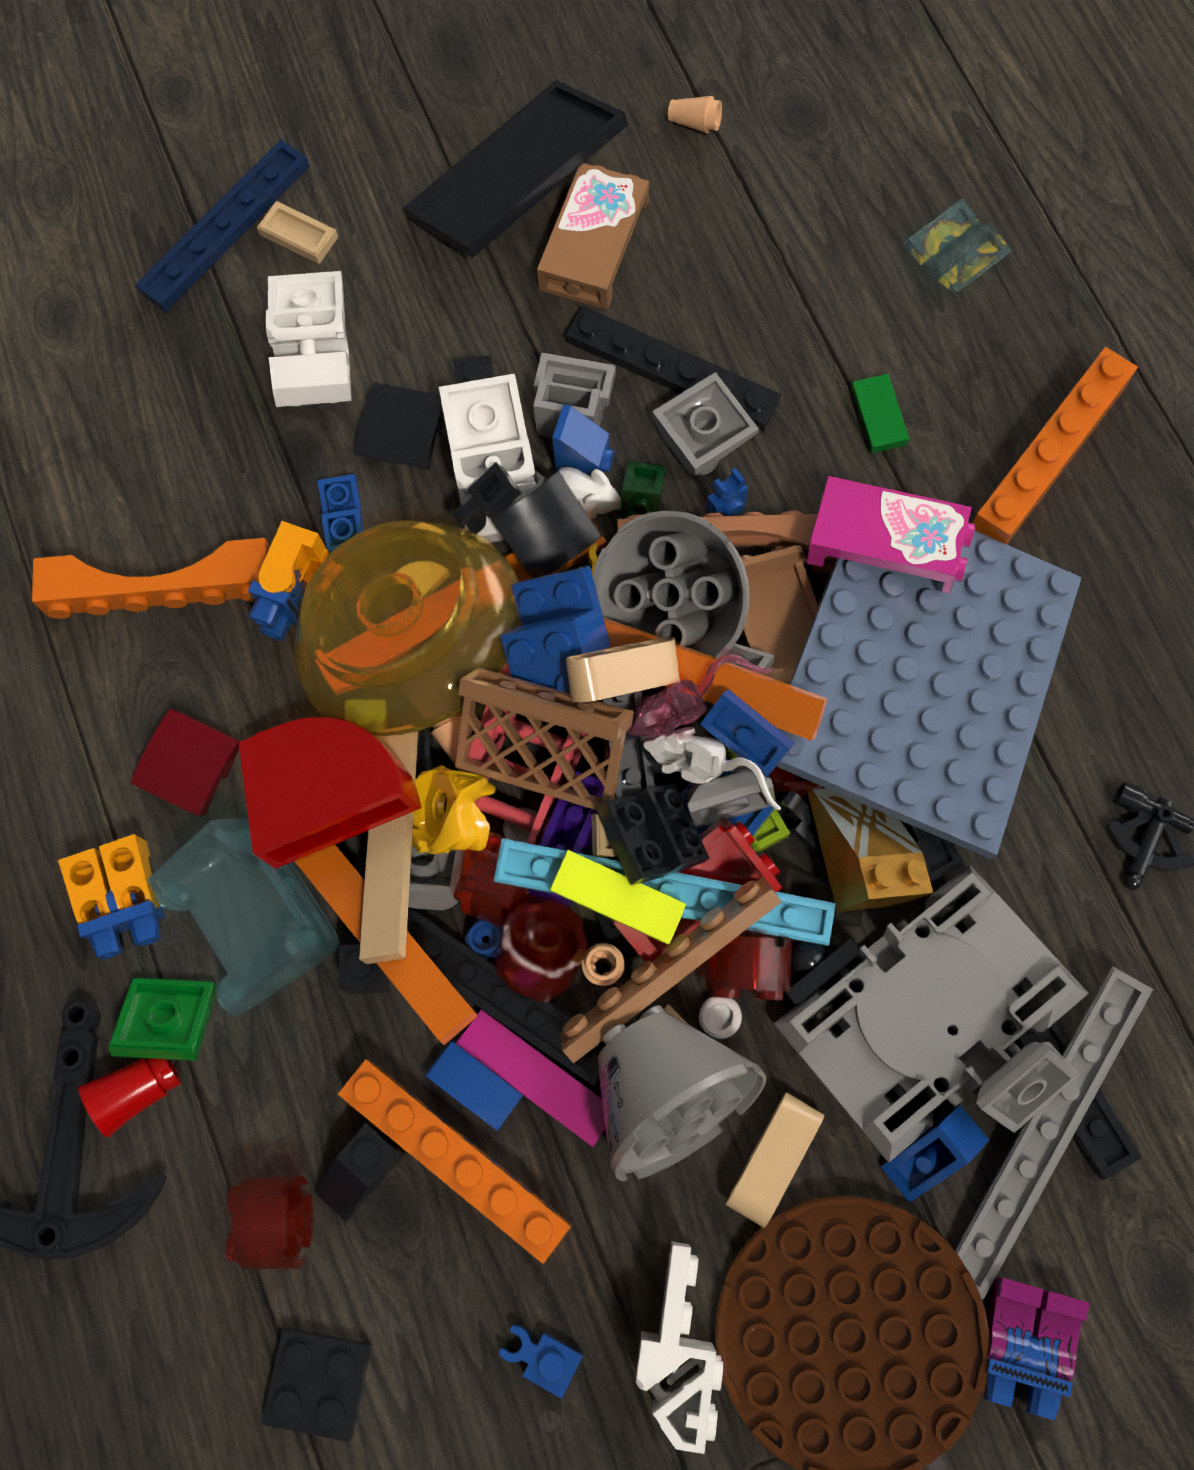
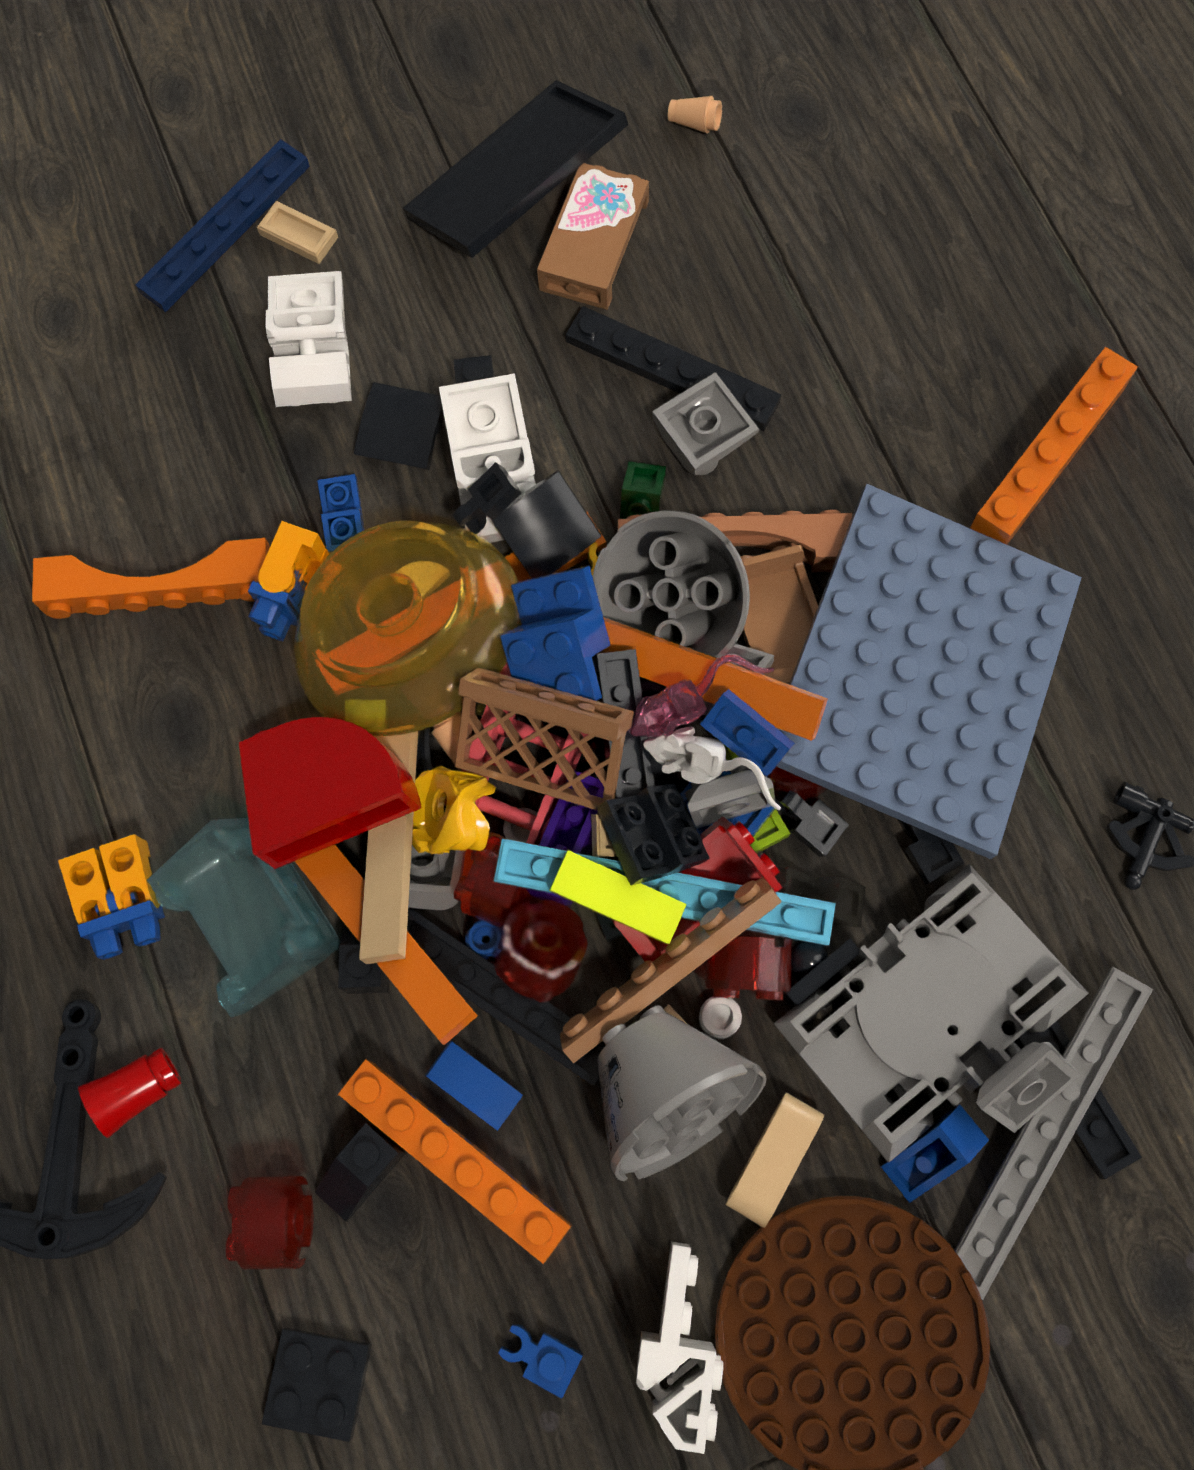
(163, 1019): green tile -> none
(185, 762): dark red slope -> none
(535, 1077): dark pink tile -> none
(570, 382): light grey plate -> none
(581, 443): slope -> none
(592, 491): white animal -> none
(603, 953): light nougat cone -> none
(622, 670): tan beam -> none
(729, 495): blue plate -> none
(867, 854): pearl gold slope -> none
(879, 413): green tile -> none
(892, 531): dark pink panel -> none
(957, 247): clear light blue slope -> none
(1032, 1343): hips -> none

